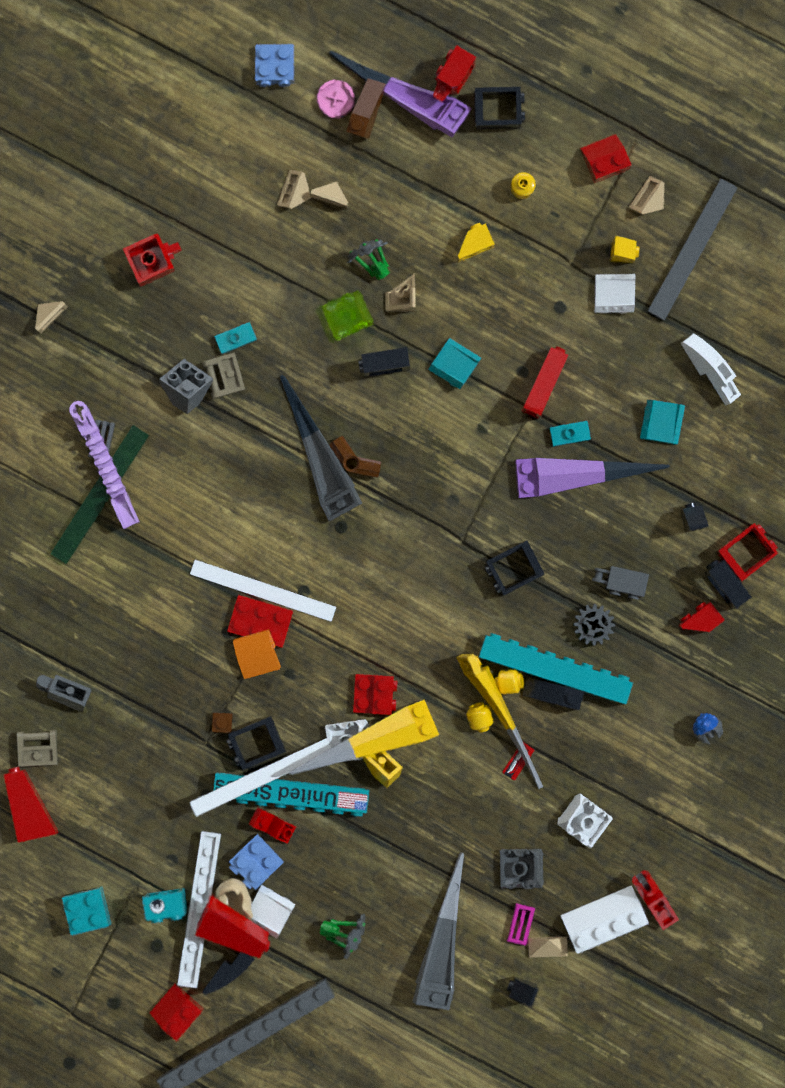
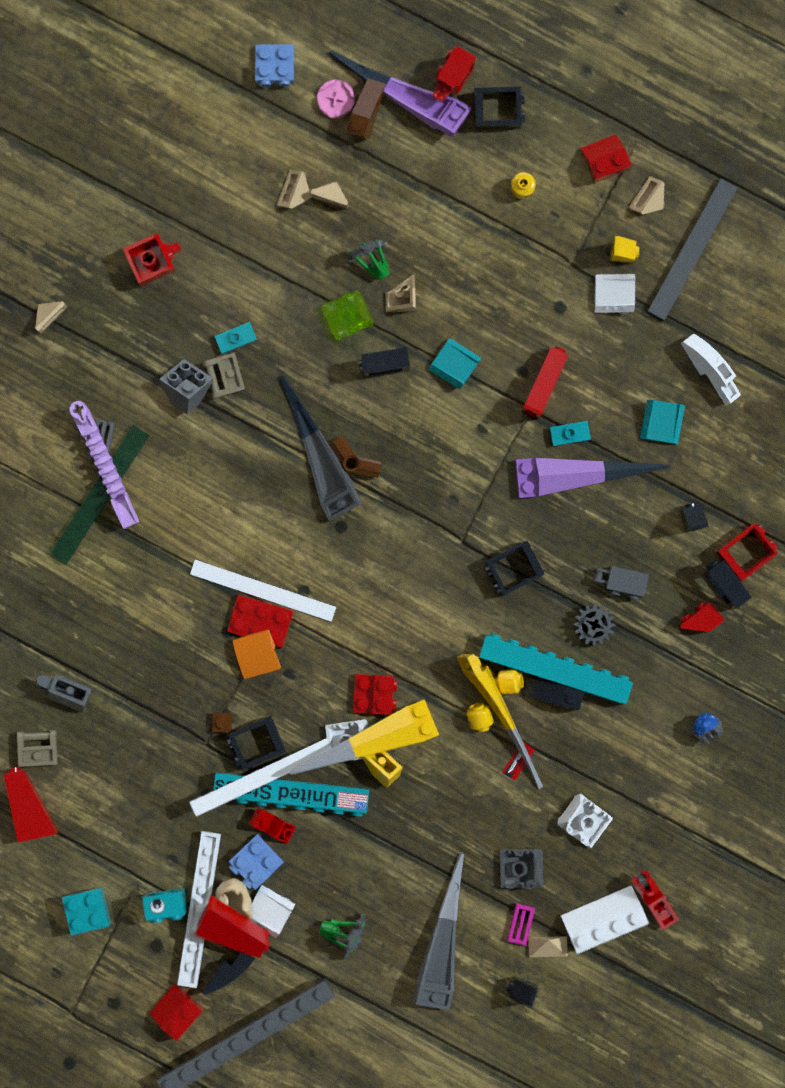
(476, 242): yellow slope -> none

